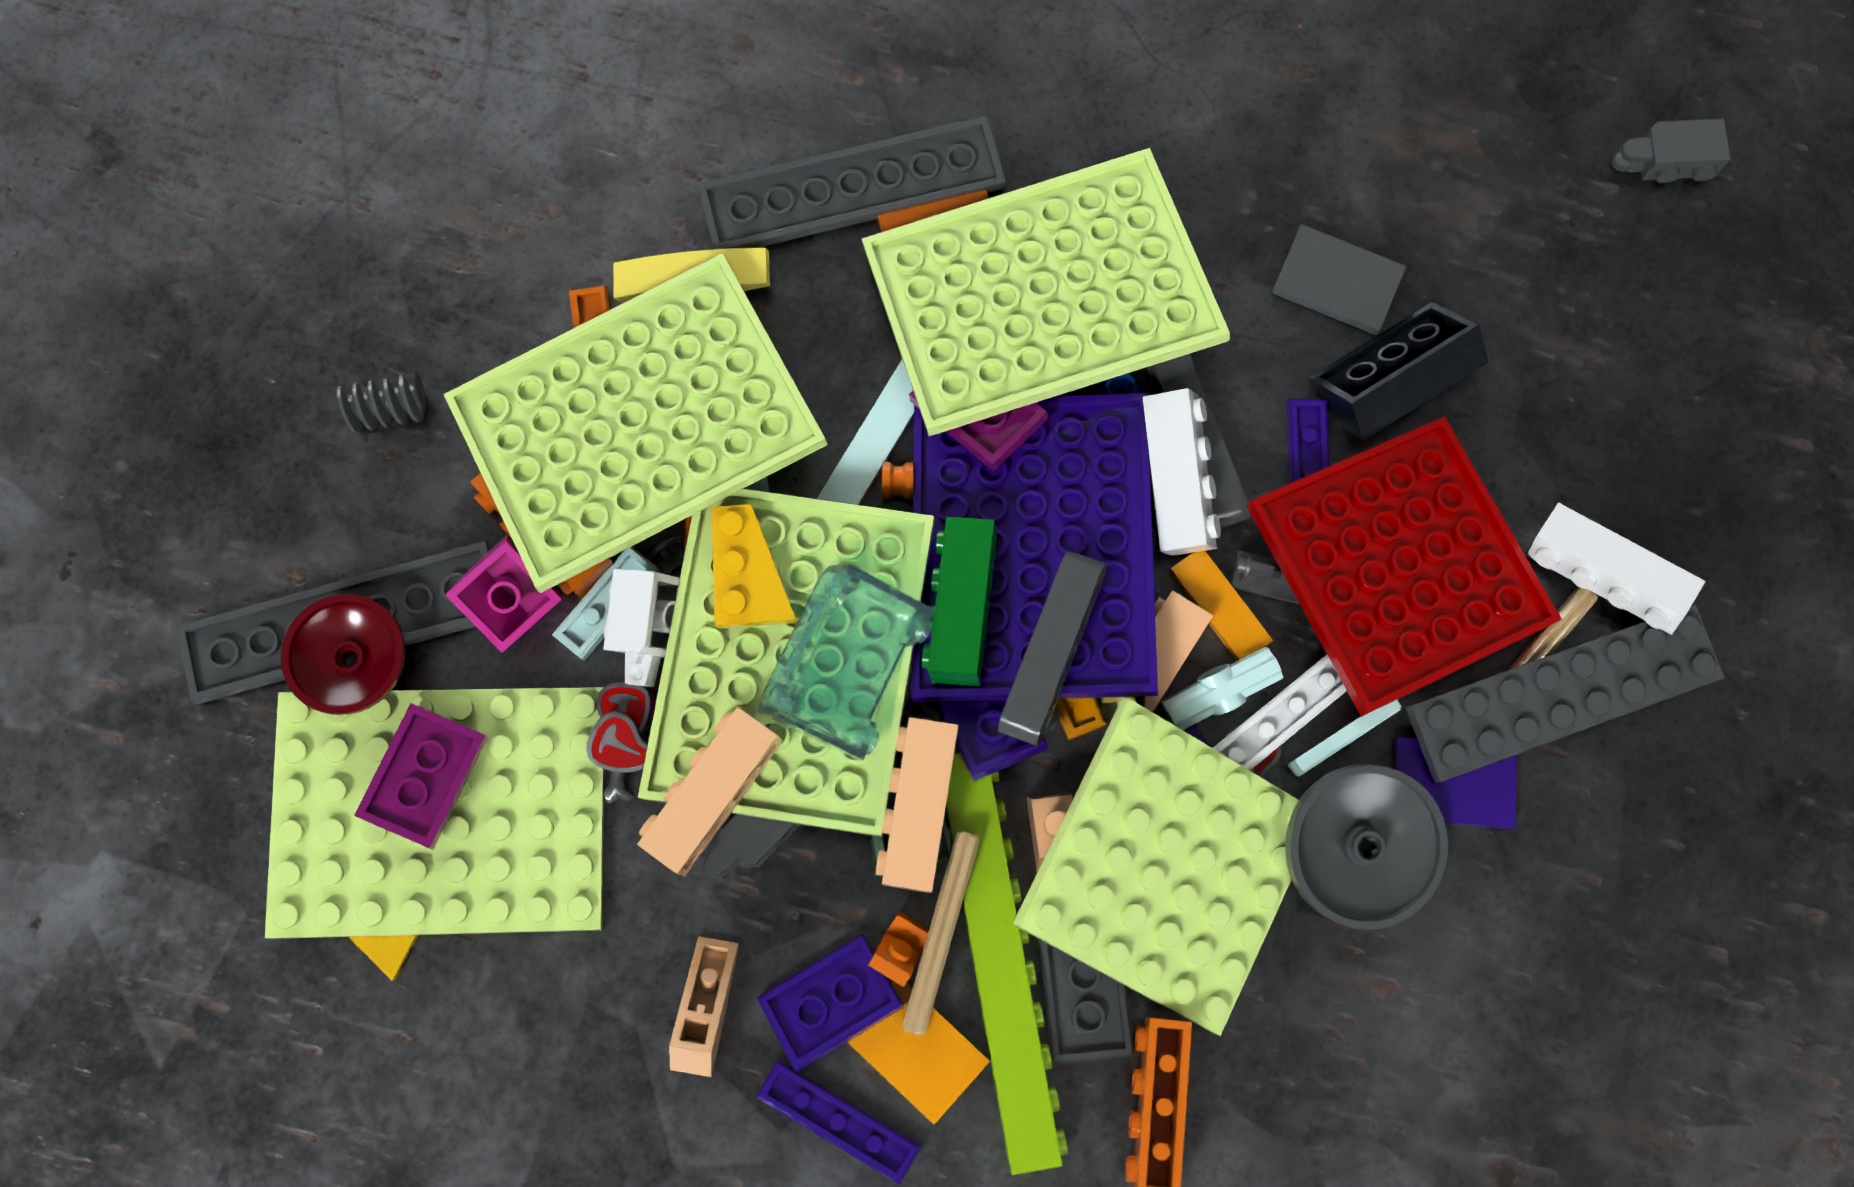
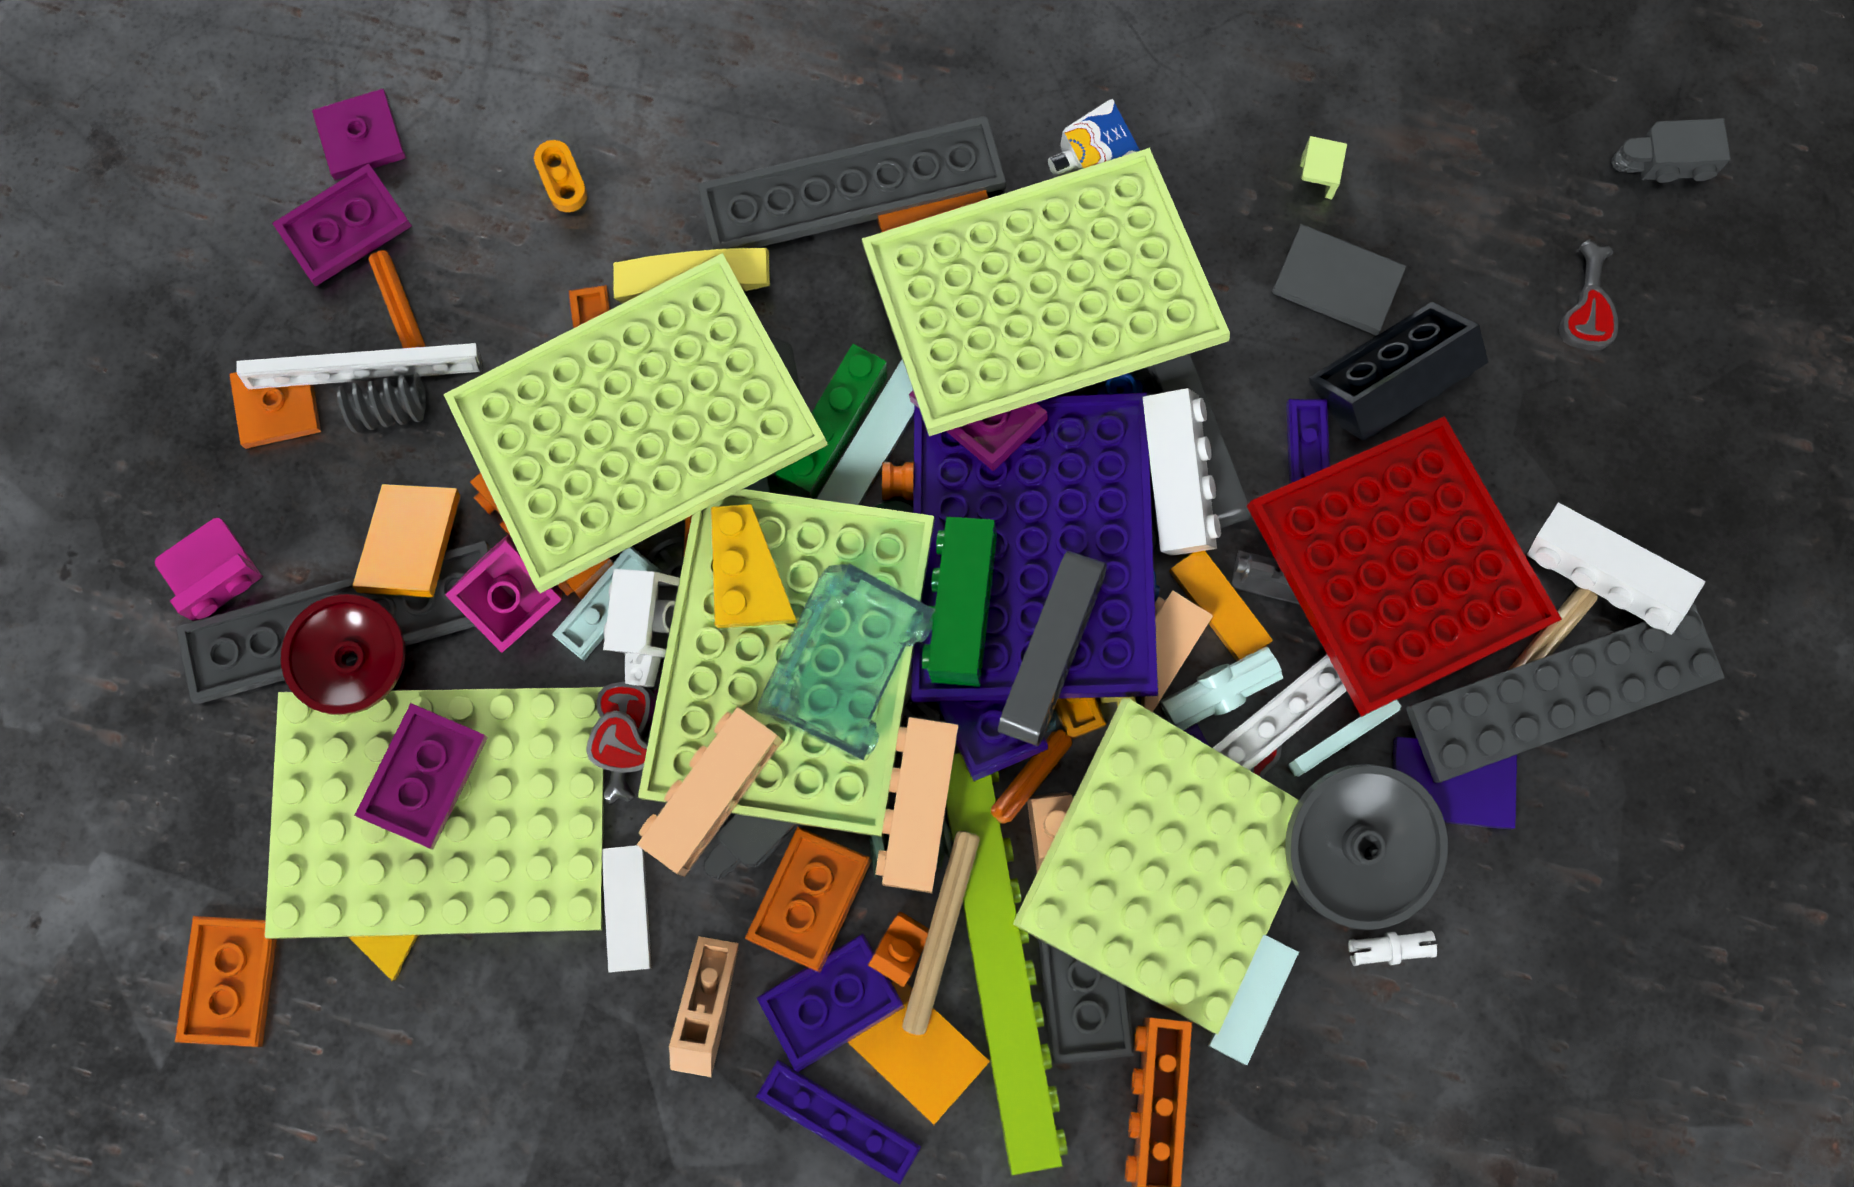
(206, 570): none -> dark pink bracket
(226, 982): none -> orange tile
(273, 413): none -> orange plate
(341, 224): none -> magenta plate
(358, 133): none -> magenta plate
(359, 366): none -> white tile
(396, 300): none -> orange axle
(407, 540): none -> light orange tile
(561, 178): none -> light orange plate
(626, 909): none -> white tile
(808, 899): none -> orange tile
(838, 418): none -> green brick
(1031, 777): none -> orange axle
(1093, 140): none -> torso
(1254, 1000): none -> light aqua tile
(1323, 163): none -> yellowish green panel
(1392, 948): none -> white pin
(1594, 319): none -> flat silver piece

